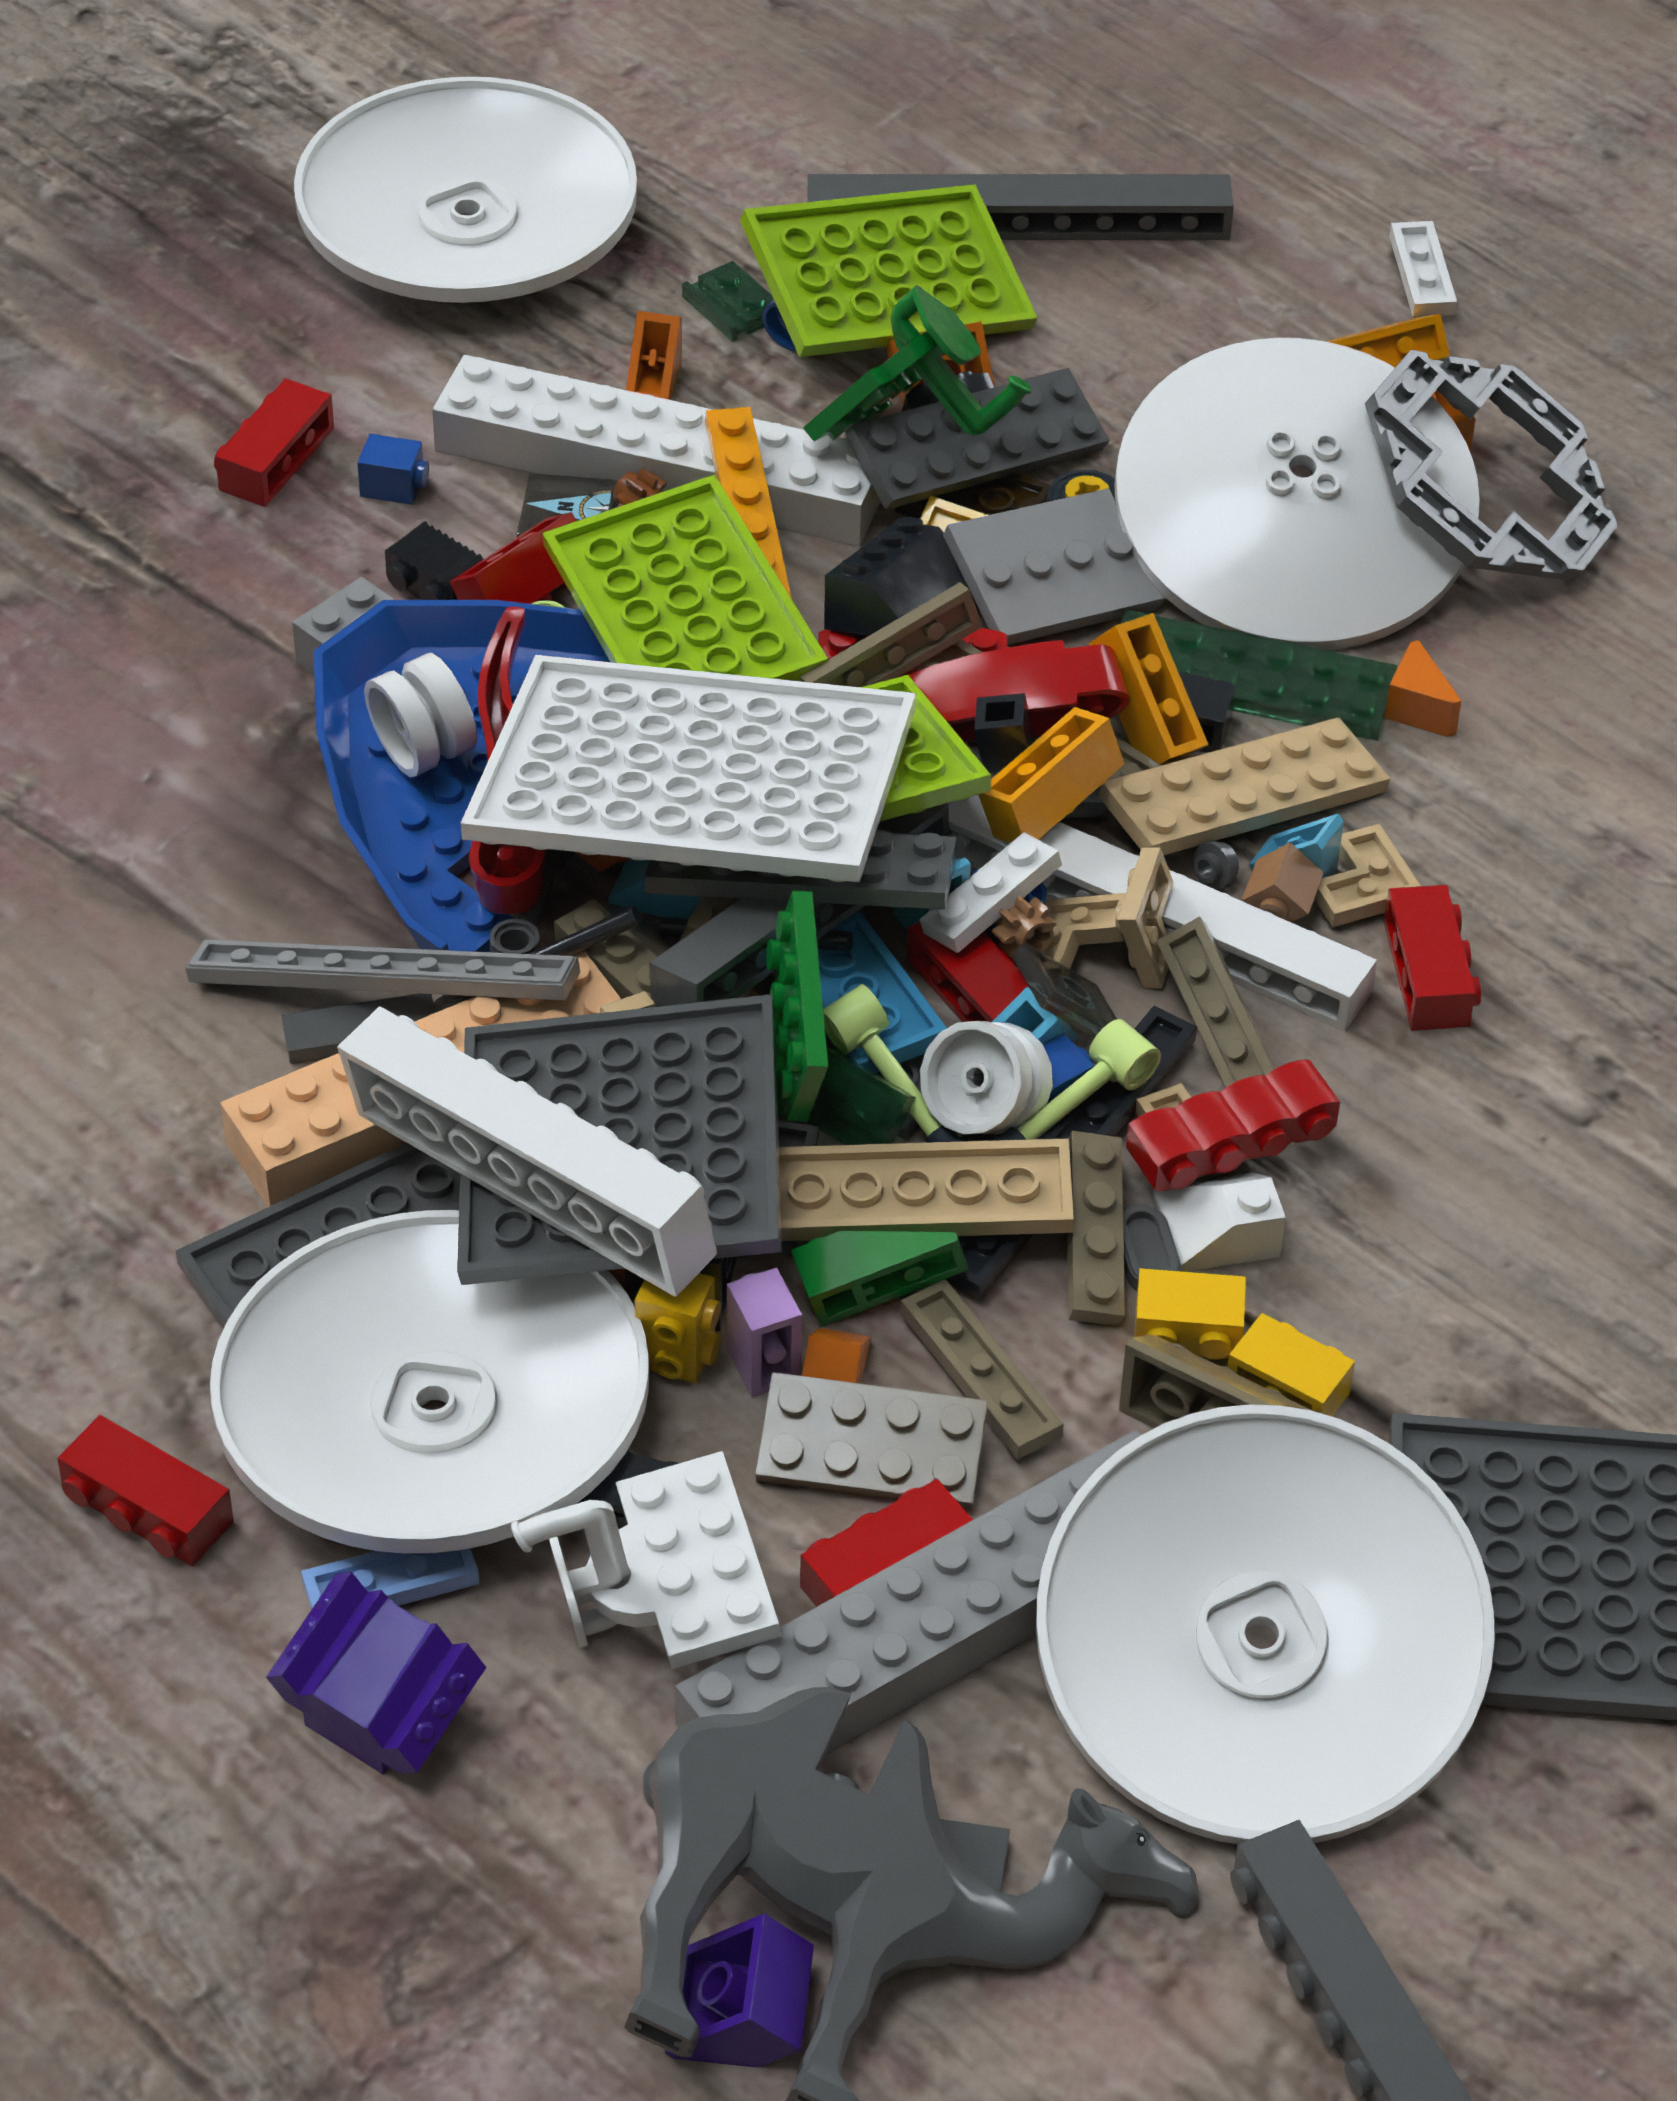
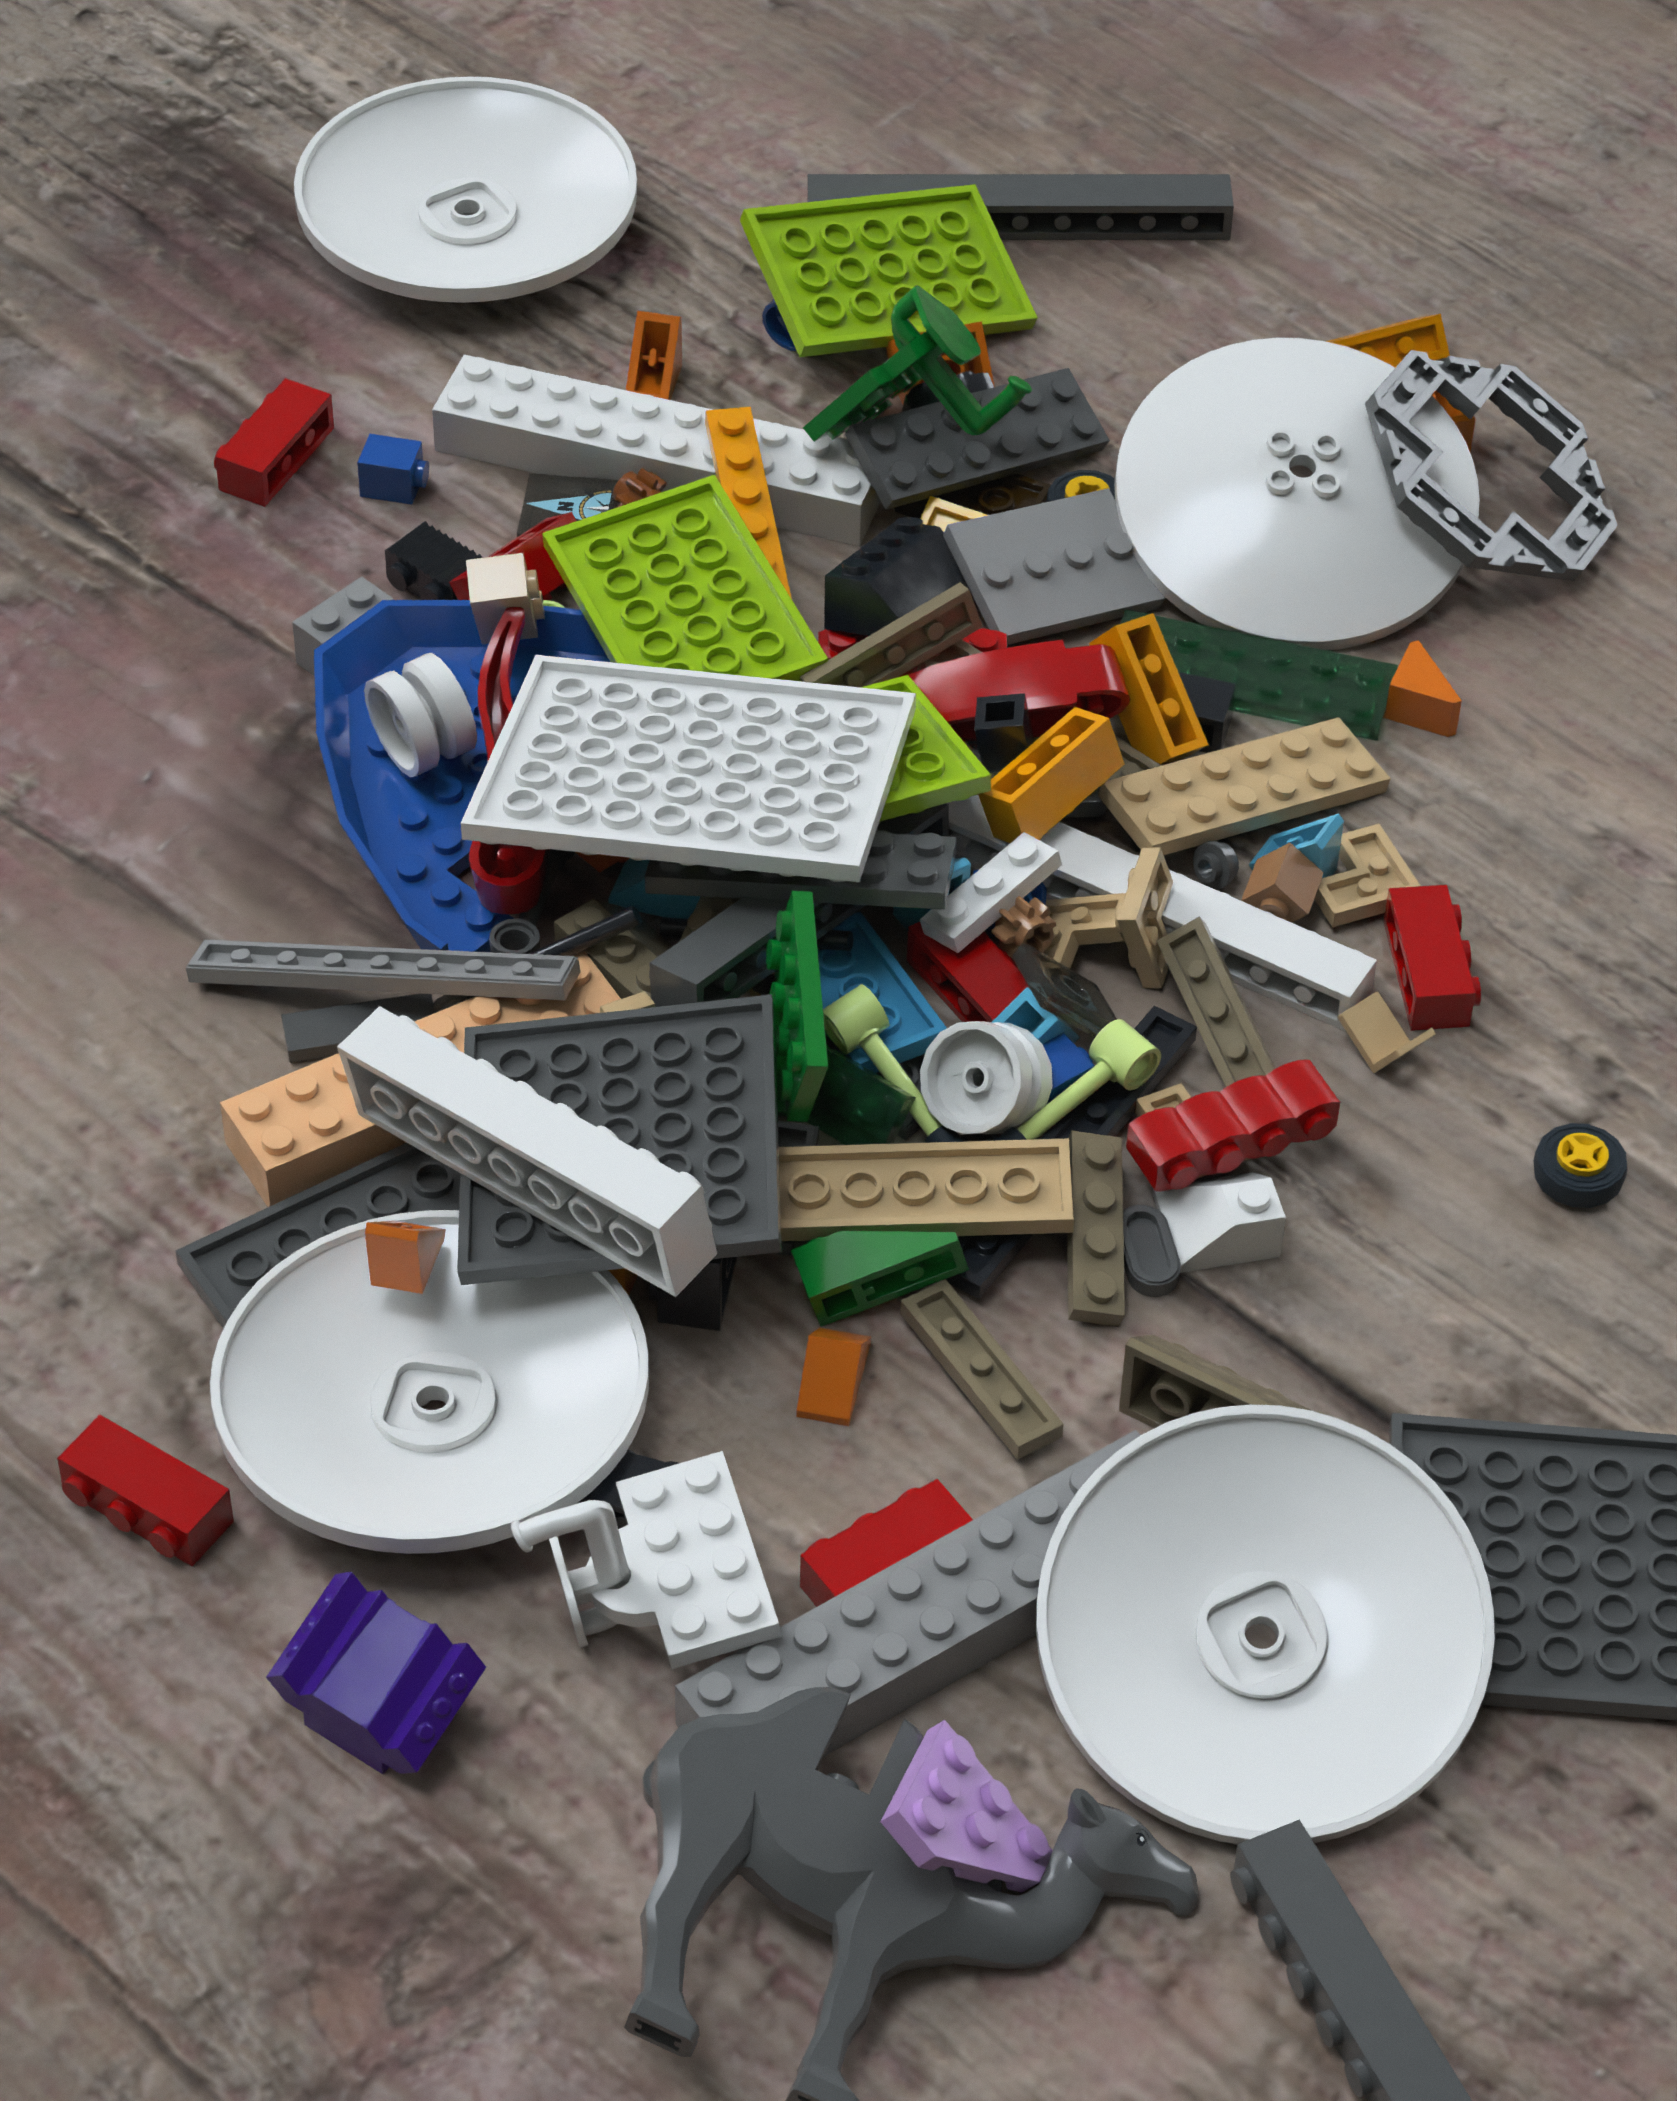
(399, 1575): light blue plate -> none
(402, 1254): none -> orange slope
(500, 584): none -> tan brick
(680, 1328): yellow brick -> none
(729, 299): clear green plate -> none
(748, 1993): dark purple slope -> none
(763, 1329): lavender brick -> none
(869, 1438): plate -> none
(963, 1818): none -> lavender plate
(1191, 1310): yellow brick -> none
(1293, 1364): yellow brick -> none
(1378, 1032): none -> tan bracket
(1422, 268): white plate -> none
(1580, 1165): none -> black wheel

